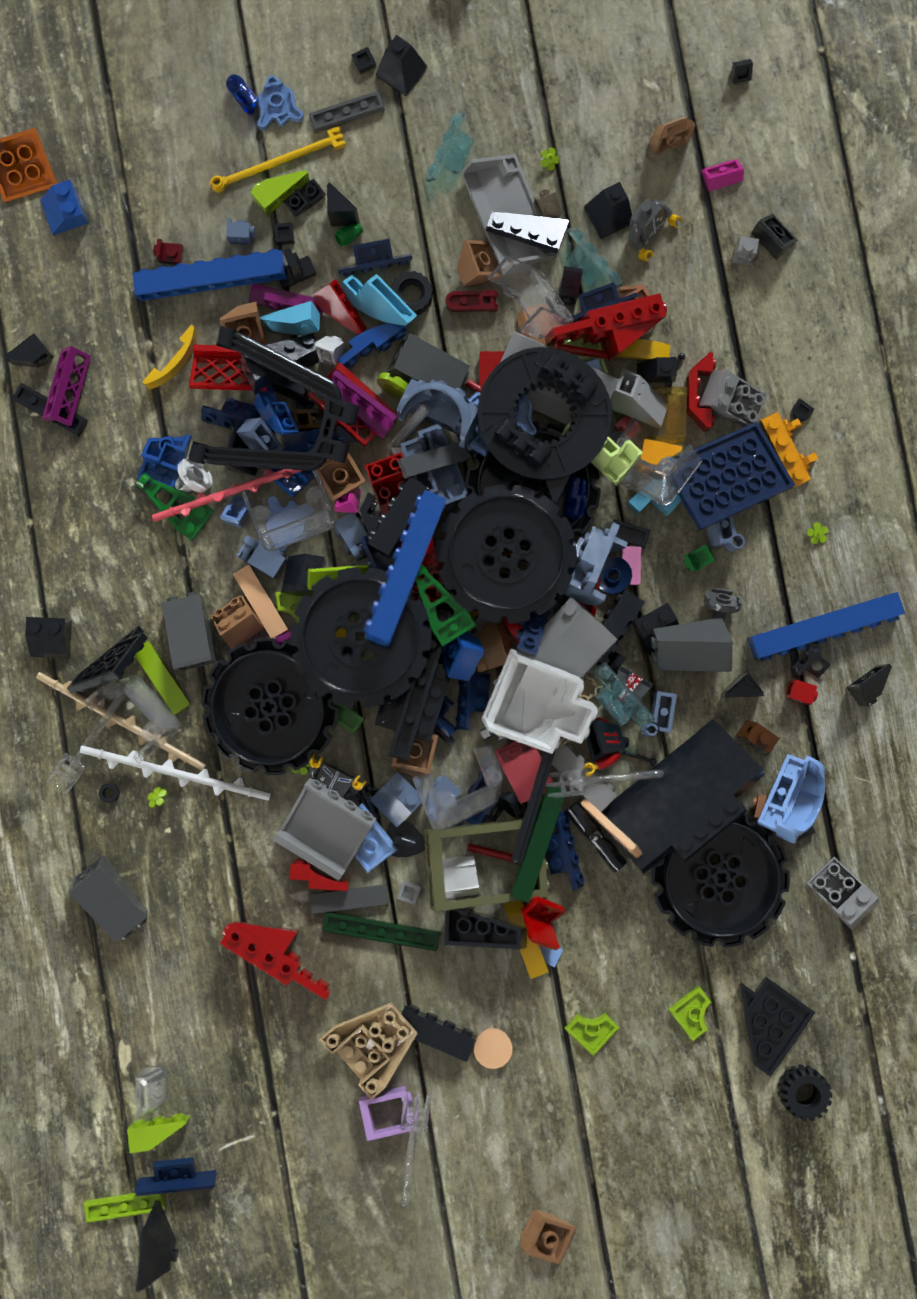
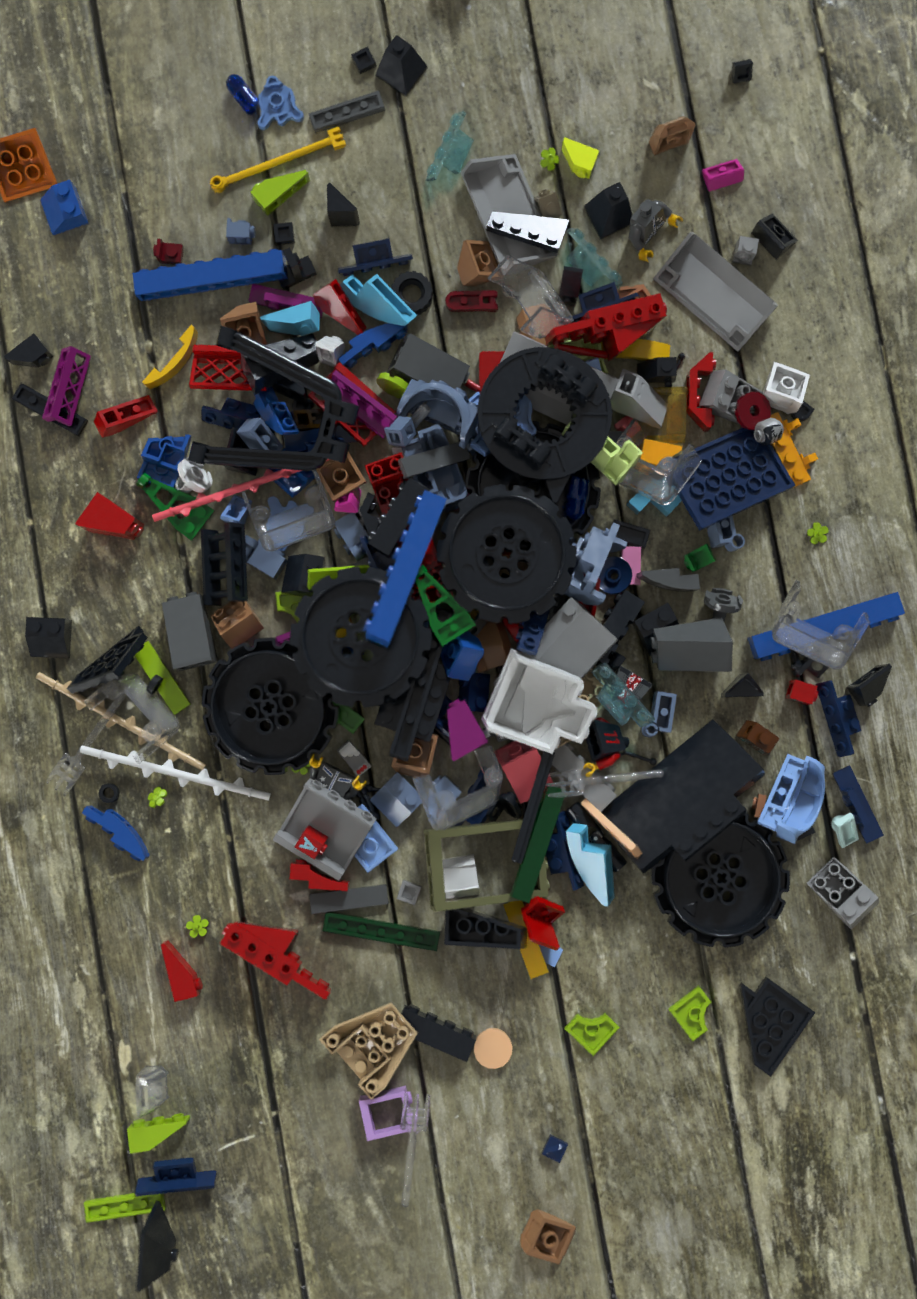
(108, 899): dark grey slope -> none
(109, 519): none -> red slope
(124, 415): none -> red slope
(124, 835): none -> blue slope
(154, 684): none -> black piece
(181, 975): none -> red slope
(197, 926): none -> lime plant
(235, 564): none -> black fence
(260, 601): light nougat tile -> none
(305, 198): black slope -> none
(312, 842): none -> red brick
(346, 235): green cone -> none
(354, 758): none -> light grey leg
(400, 431): none -> sand blue brick
(406, 838): black shield -> none
(463, 730): none -> magenta slope
(490, 852): red bar -> none
(554, 1148): none -> dark blue tile
(579, 157): none -> neon yellow slope
(592, 863): none -> medium azure slope
(670, 580): none -> dark grey slope
(715, 291): none -> light grey slope
(761, 406): none -> dark red tile
(768, 431): none -> light grey head
(785, 388): none -> white slope
(815, 1104): black tyre -> none
(826, 648): none -> clear windscreen
(839, 716): none -> dark blue bracket
(845, 829): none -> light aqua tile
(857, 803): none -> dark blue bracket

